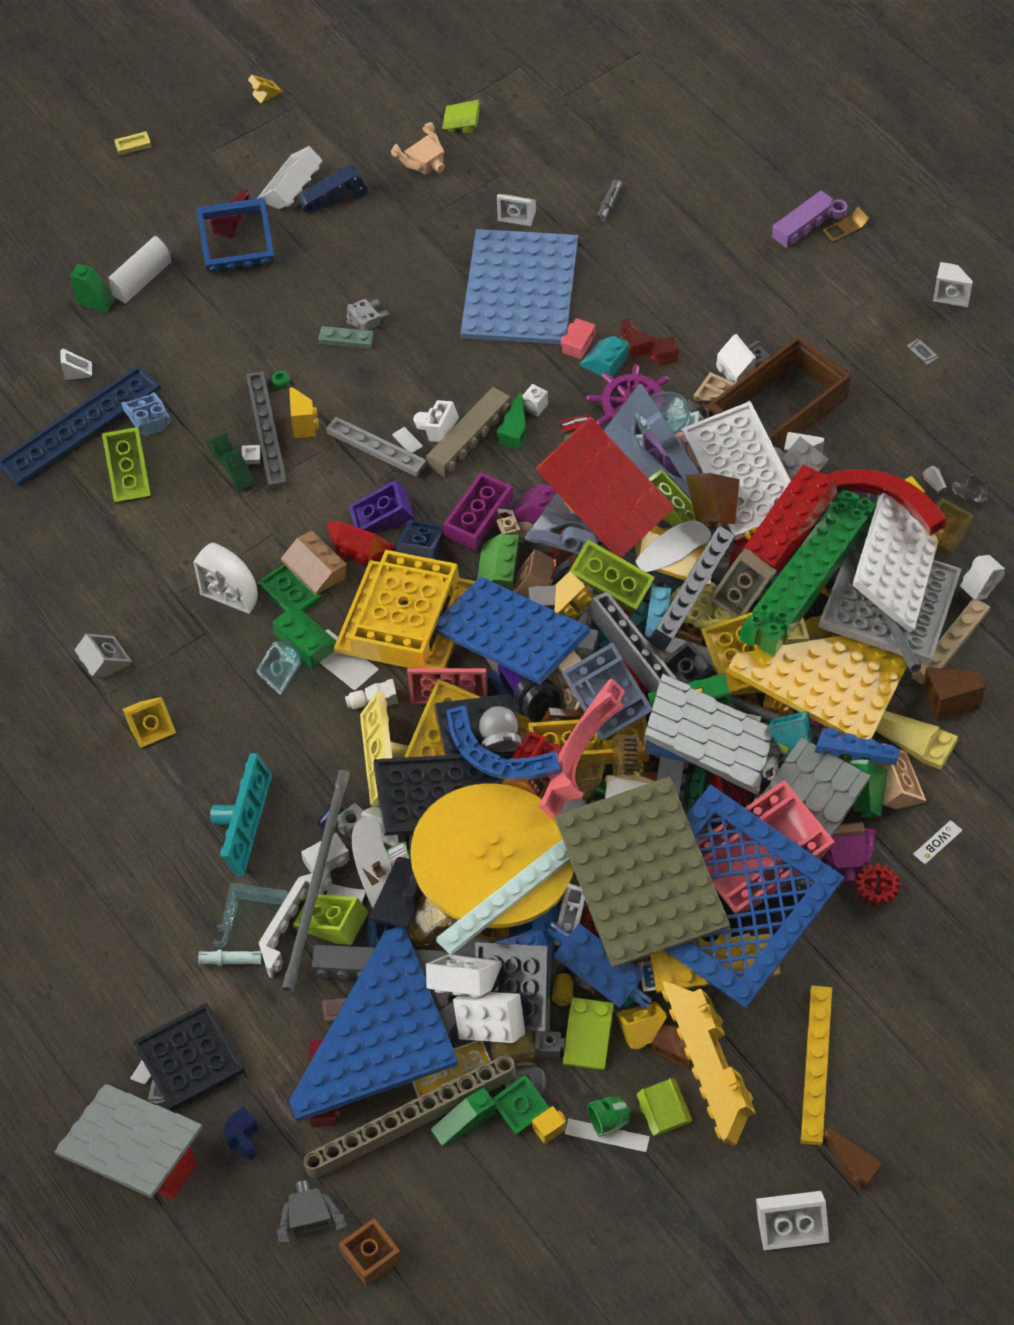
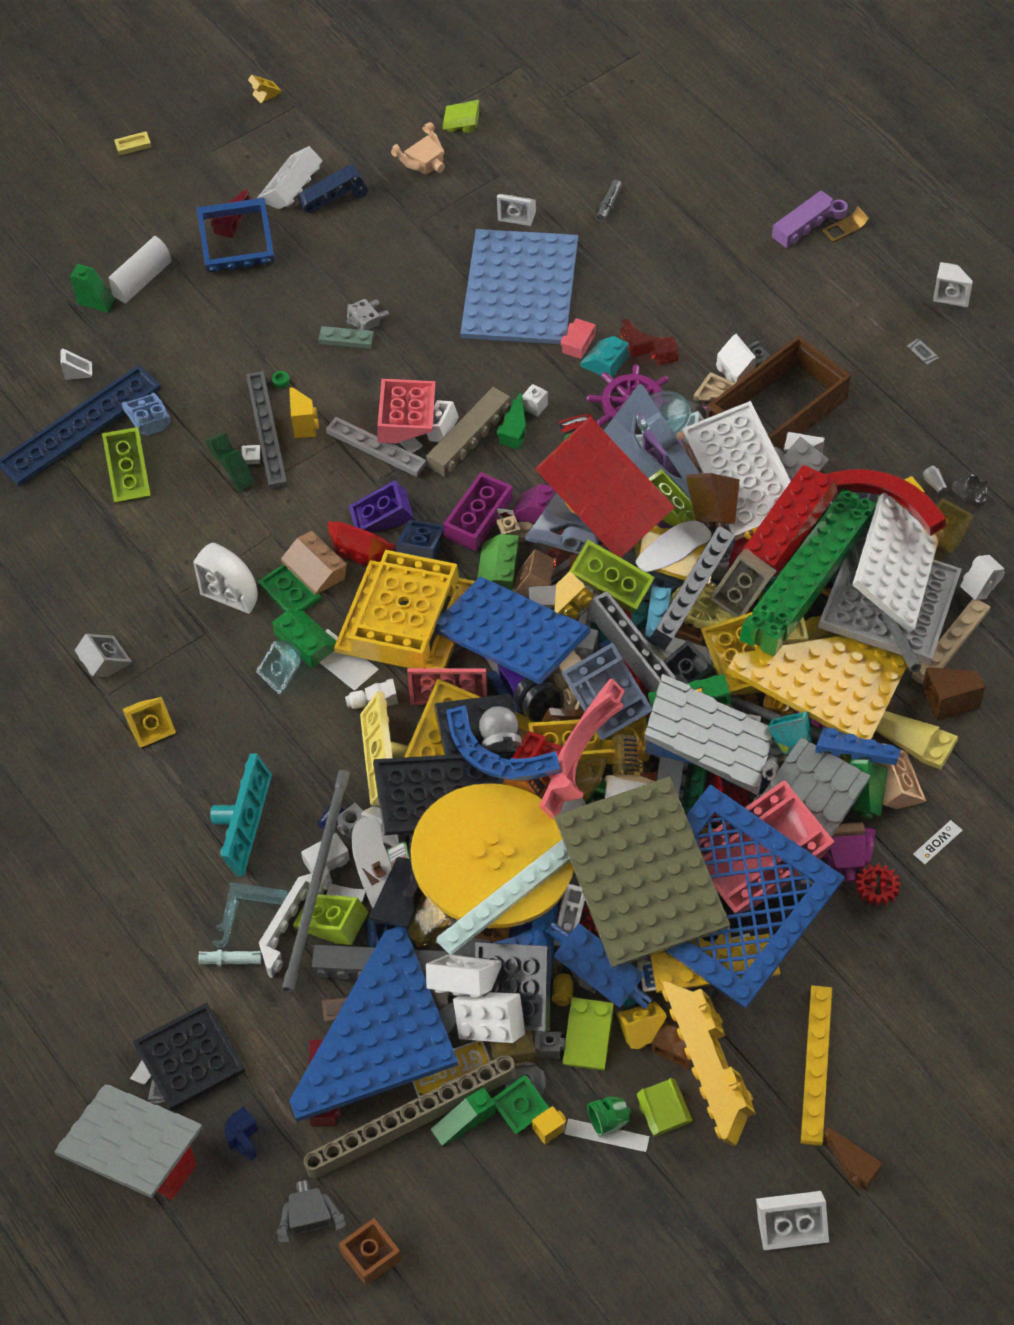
(405, 409): none -> coral slope

